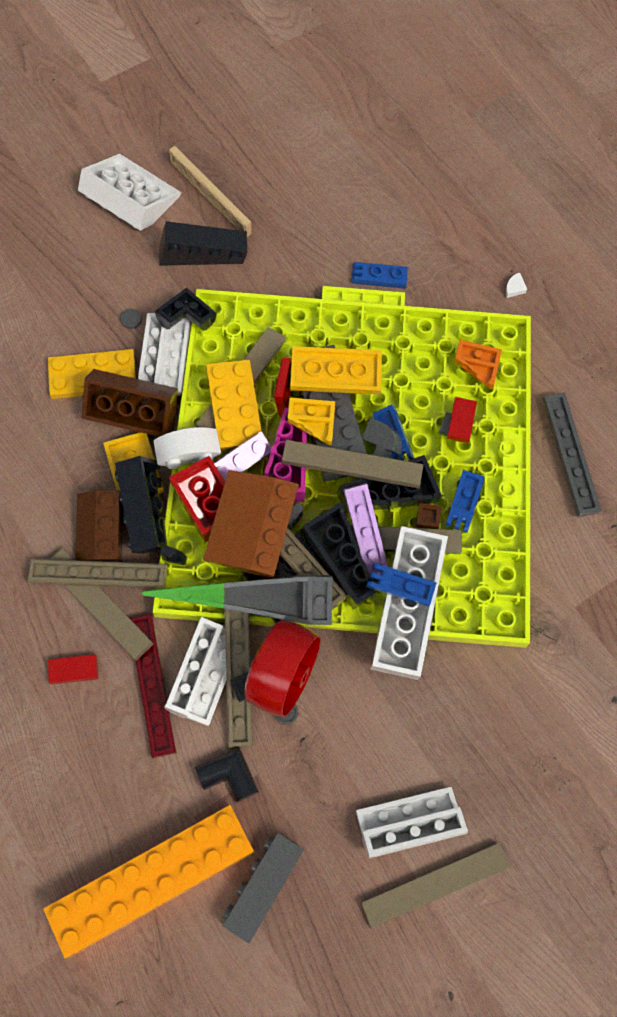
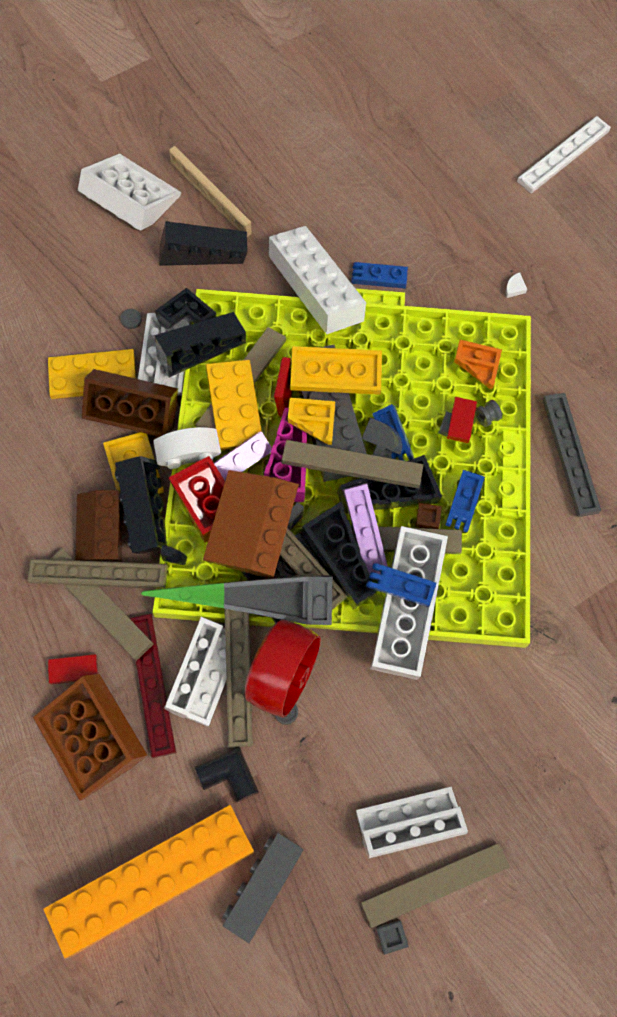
(89, 735): none -> dark orange slope
(198, 342): none -> black wedge
(239, 685): black tile -> none
(316, 279): none -> white brick
(392, 937): none -> dark grey tile
(488, 413): none -> dark grey wheel
(563, 154): none -> white tile

